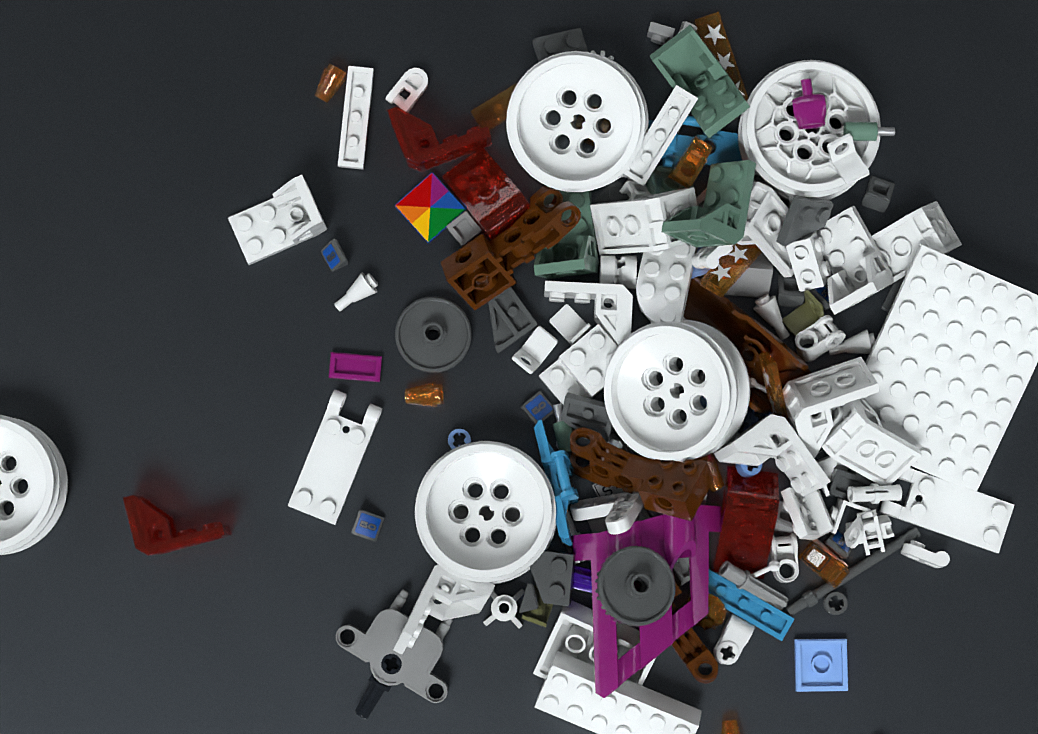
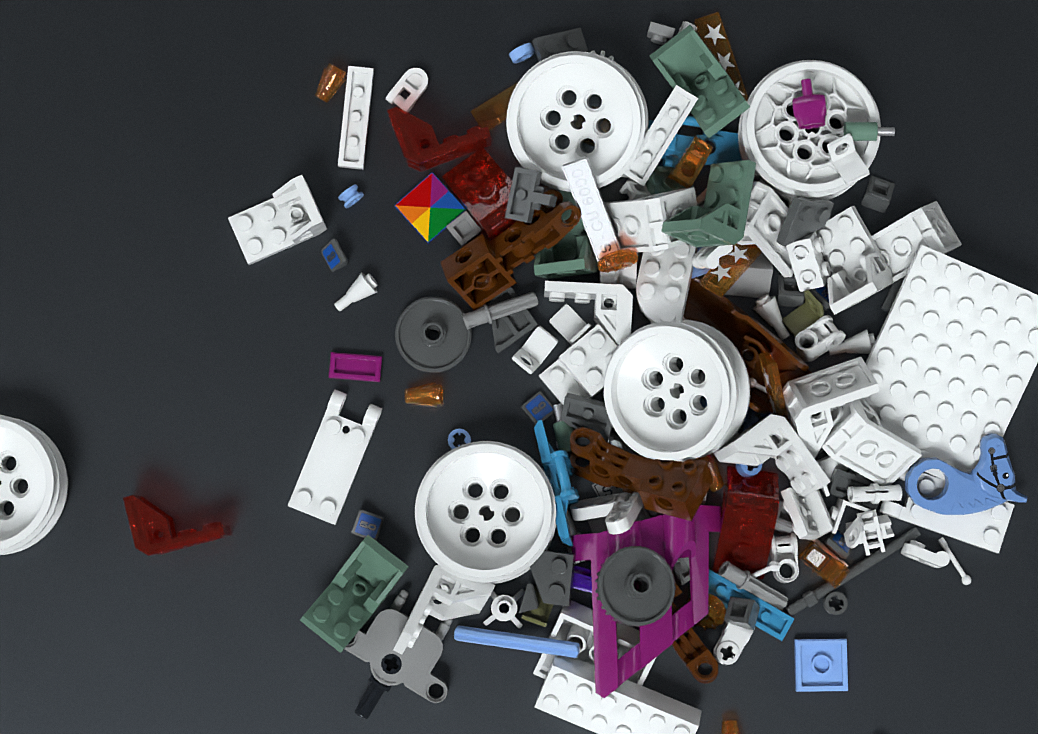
(350, 196): none -> light blue bush
(354, 593): none -> sand green bracket
(499, 310): none -> light grey axle
(517, 641): none -> light blue axle
(522, 53): none -> light blue tile
(526, 195): none -> dark grey hinge
(592, 207): none -> tile
(617, 260): none -> clear orange gear
(742, 612): none -> dark grey slope
(966, 579): none -> white hinge
(969, 493): none -> medium blue animal

